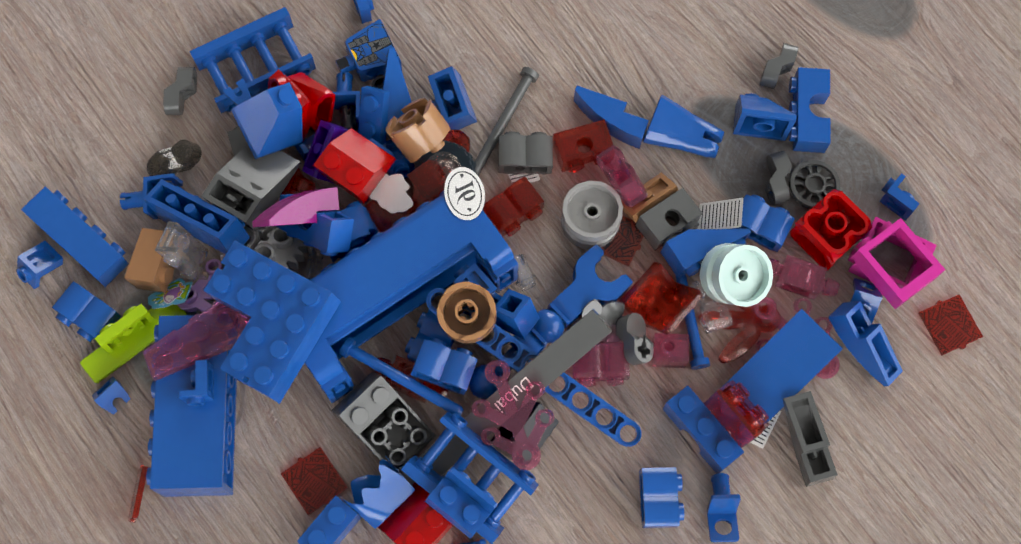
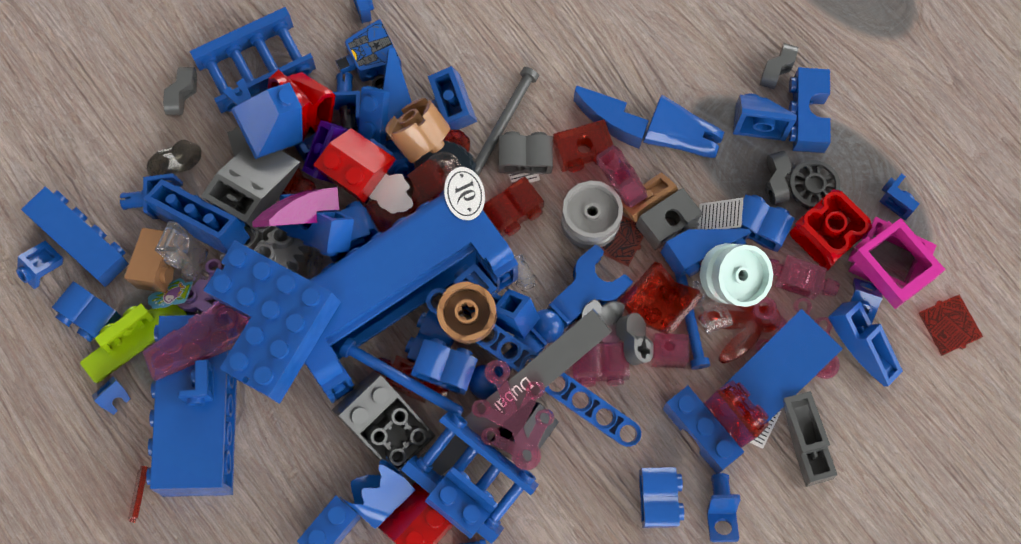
(314, 481): clear red piece -> none

